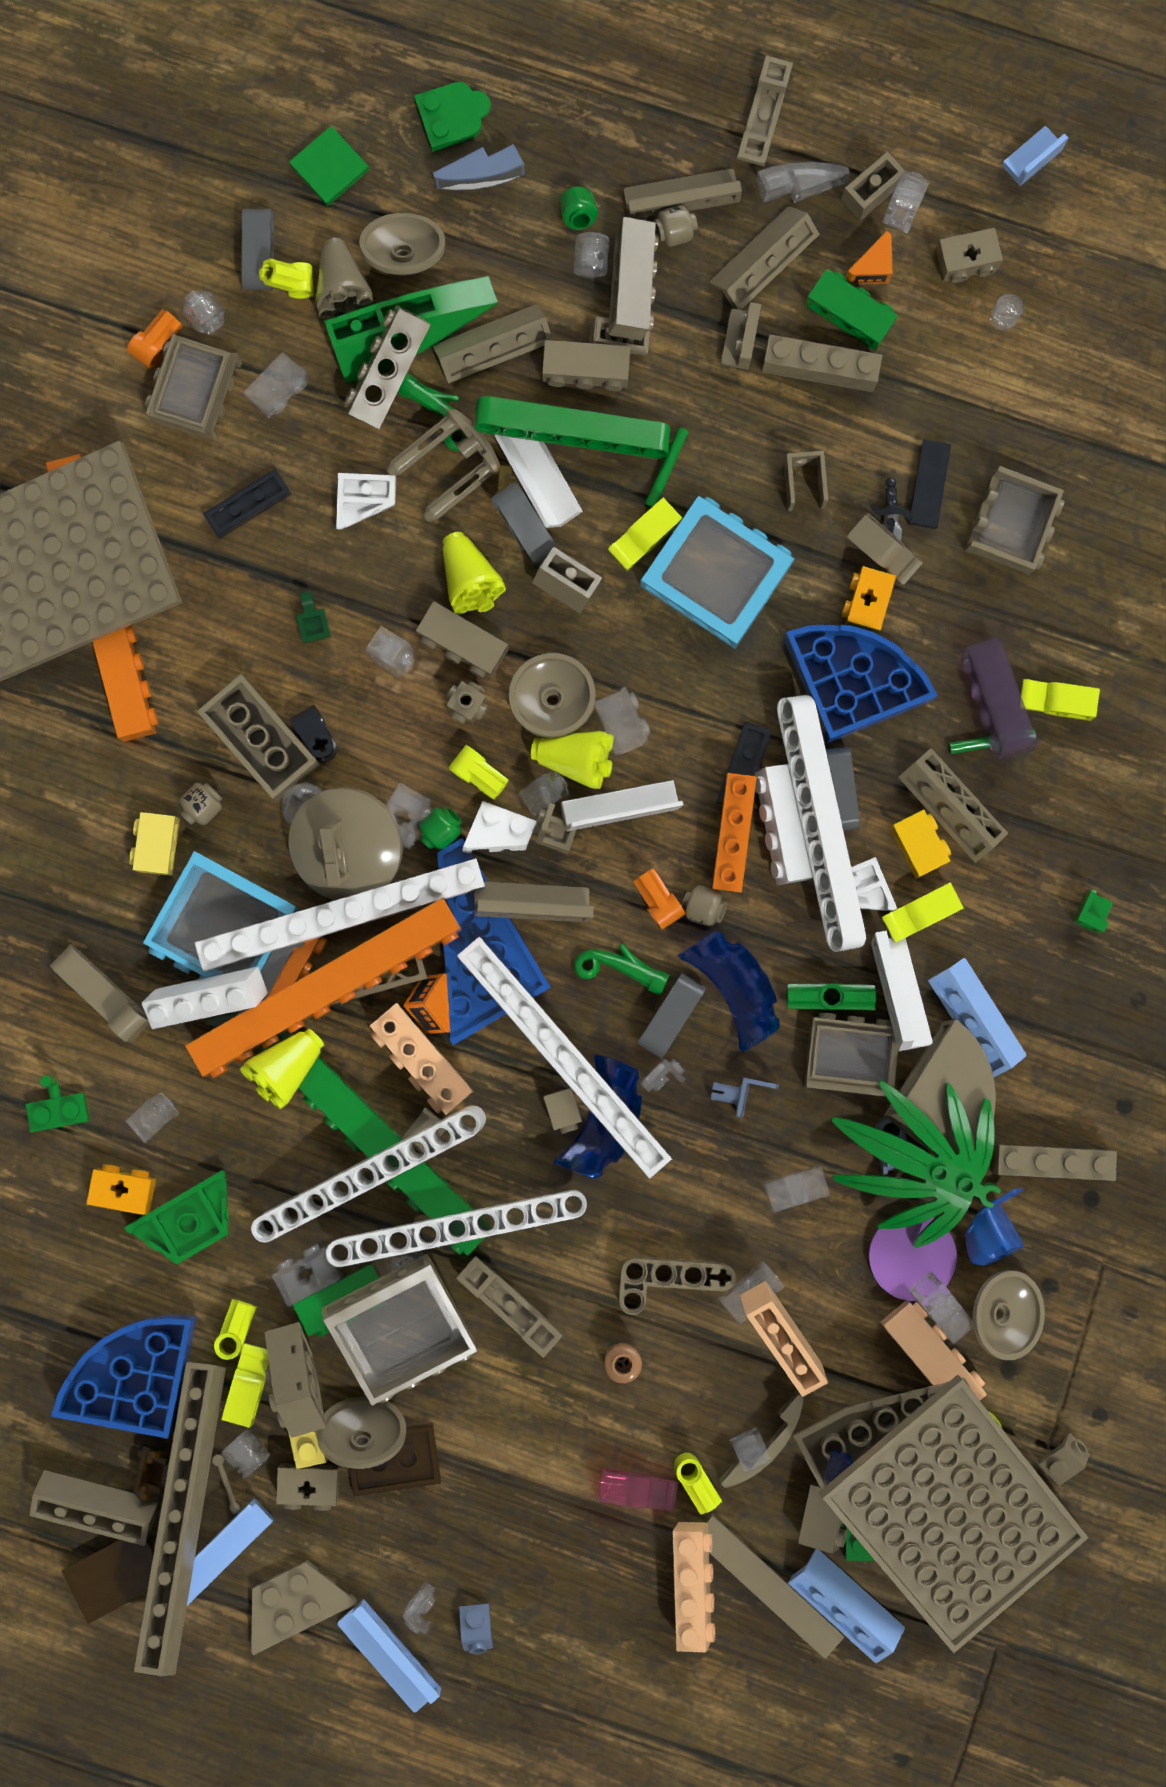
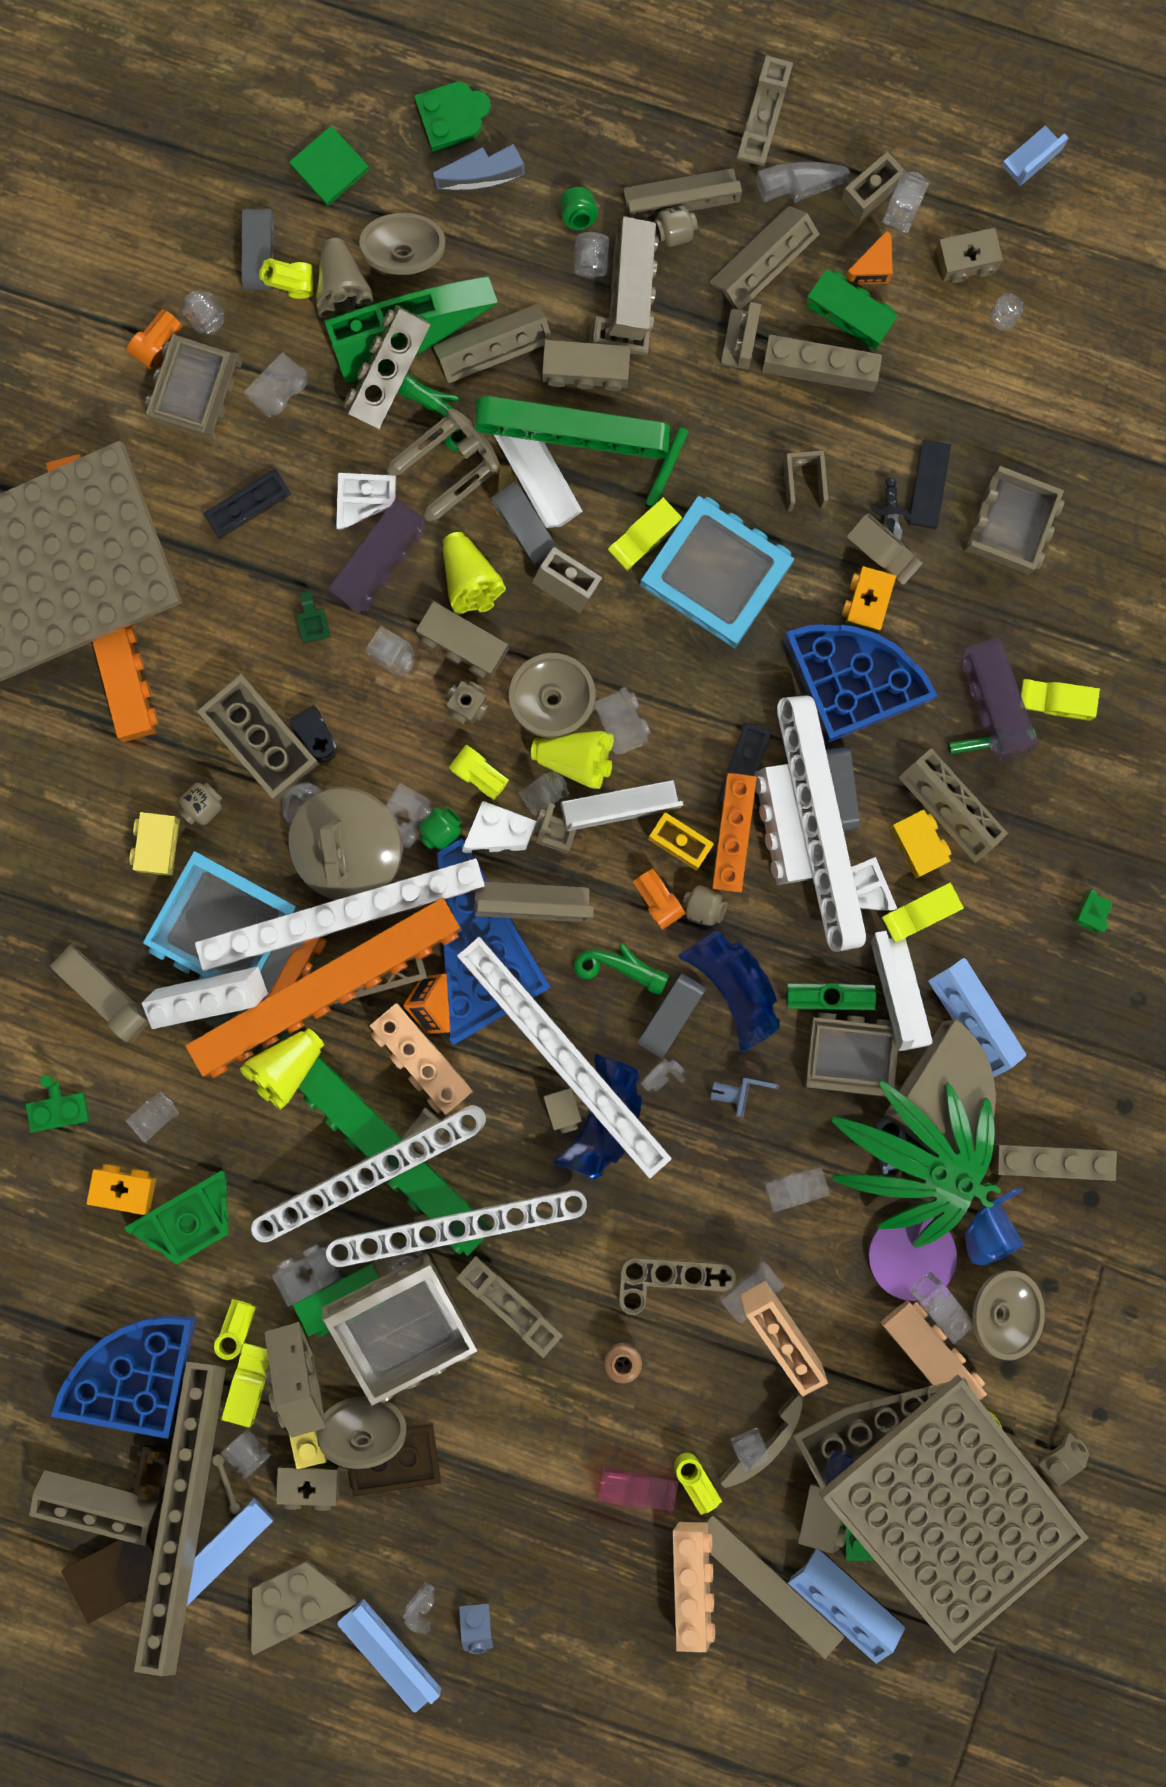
(377, 557): none -> clear purple brick
(680, 841): none -> yellow brick

